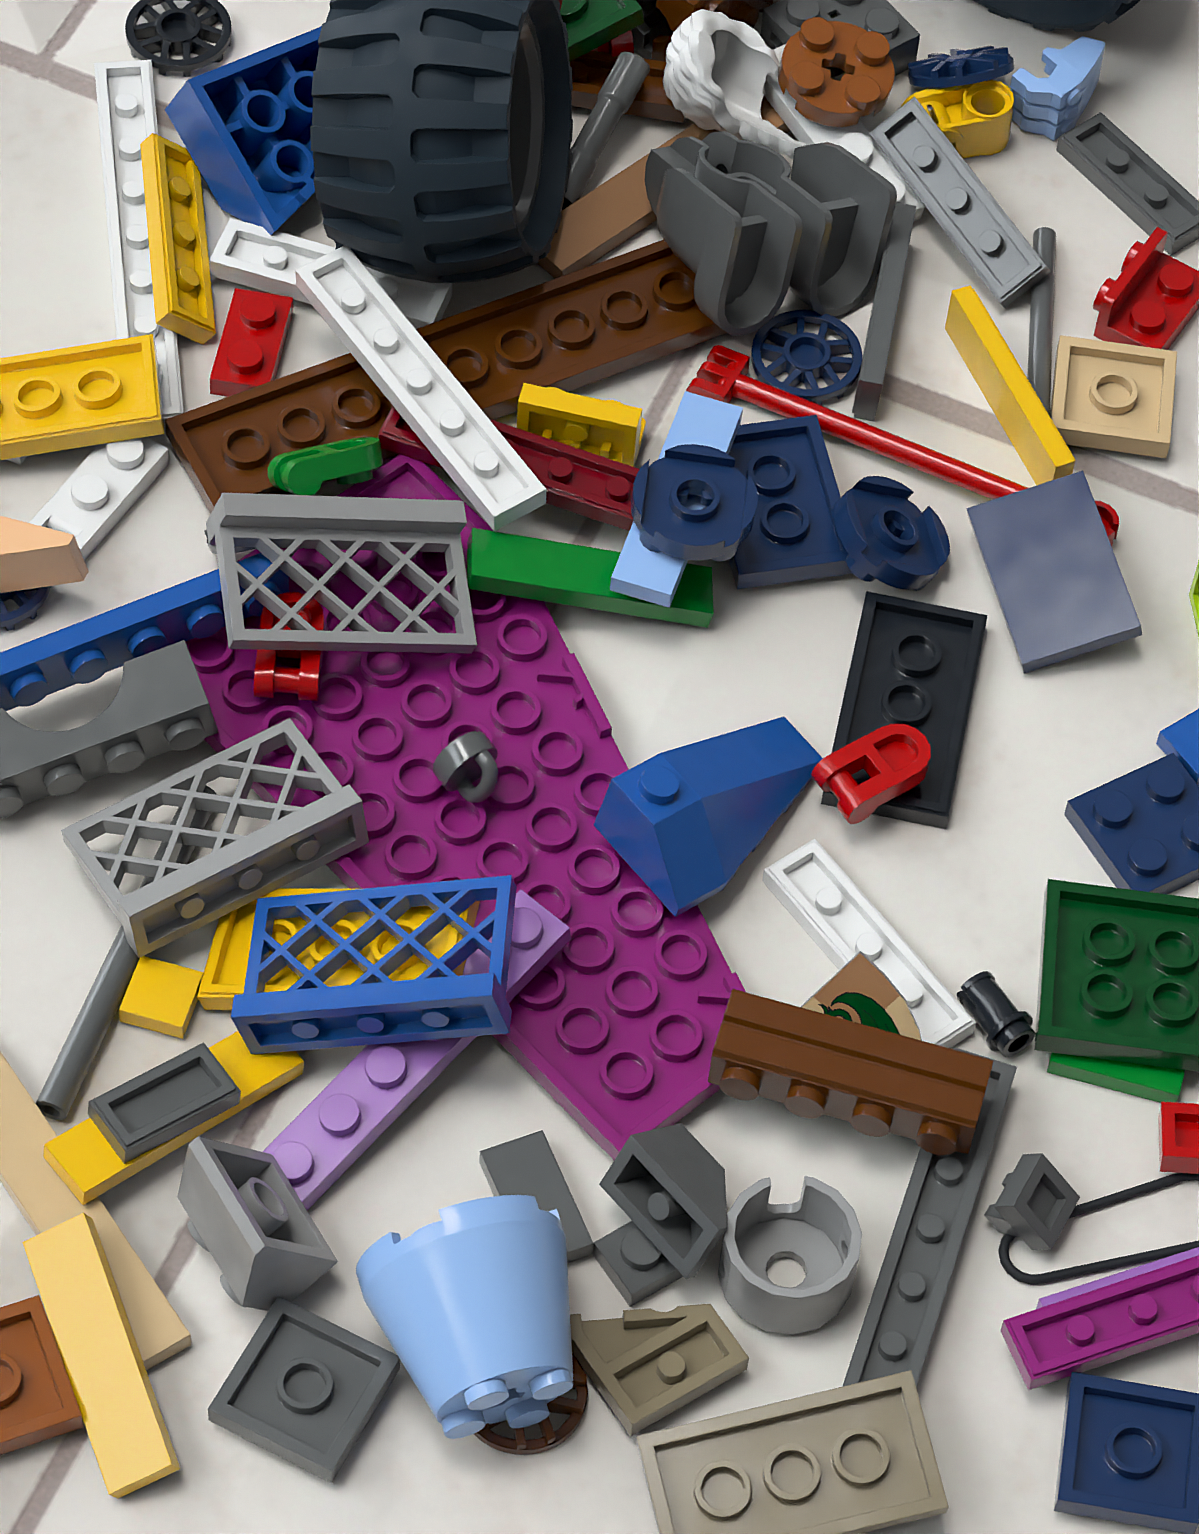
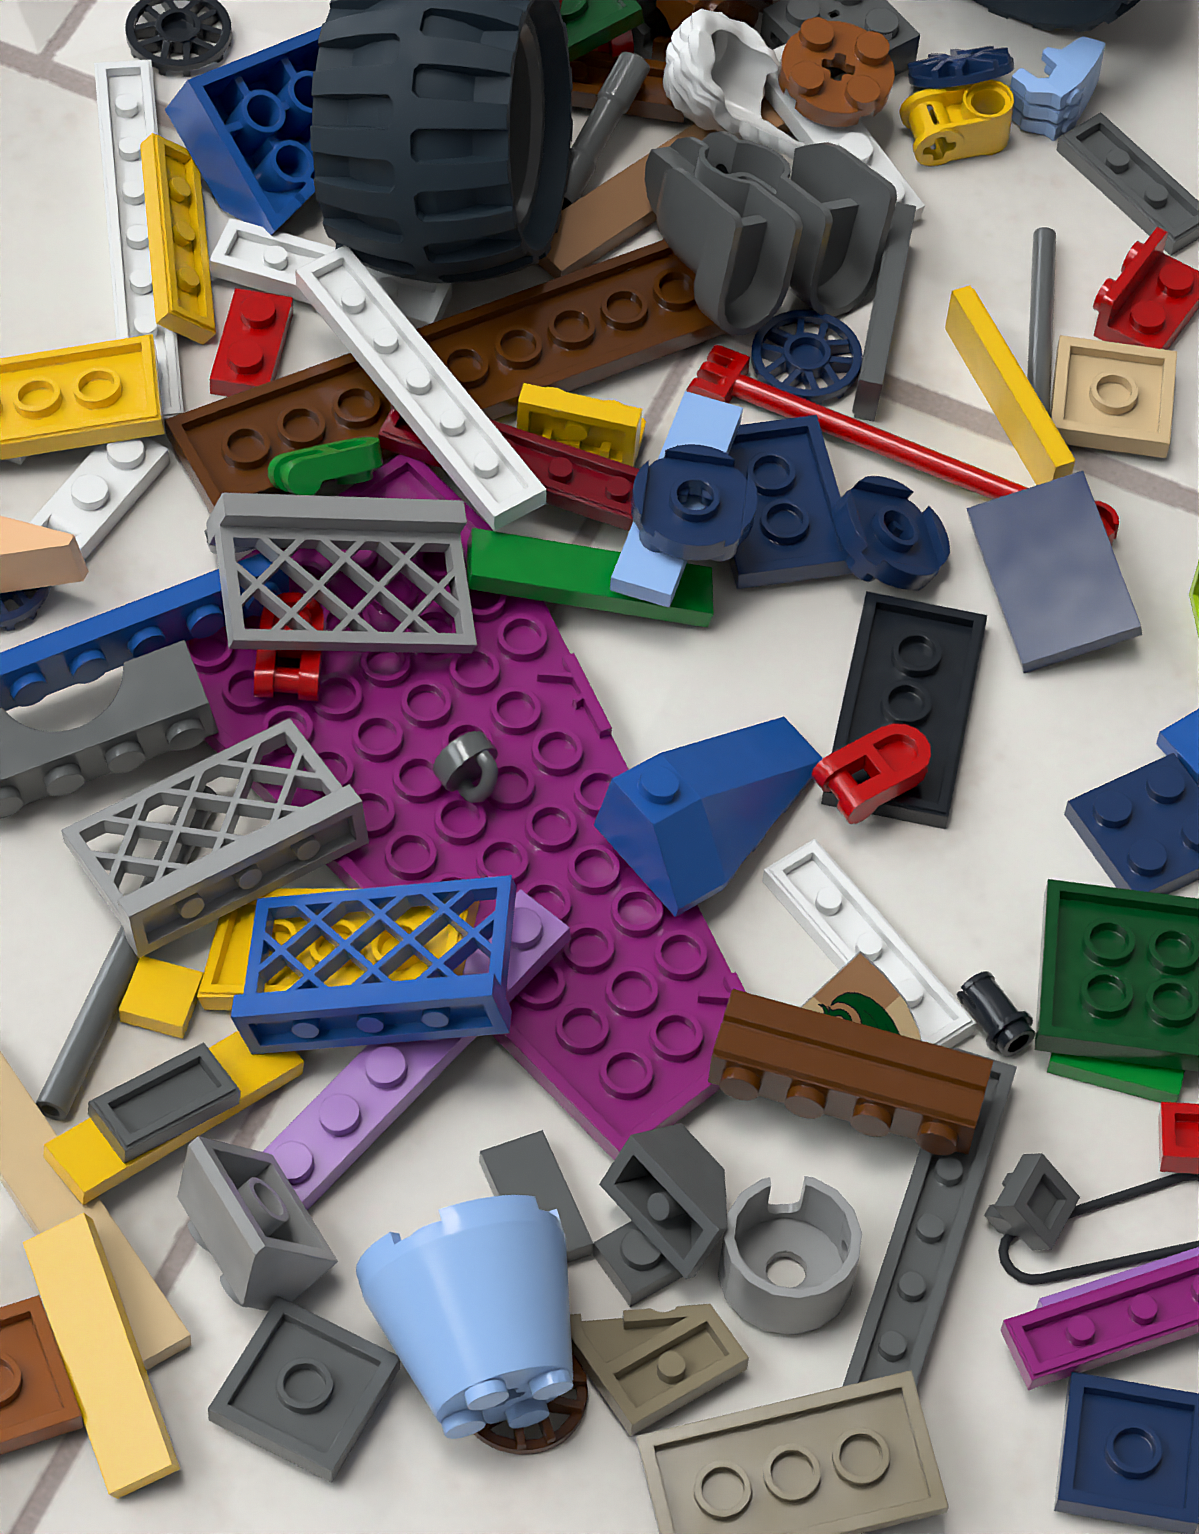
(960, 202): tile -> none

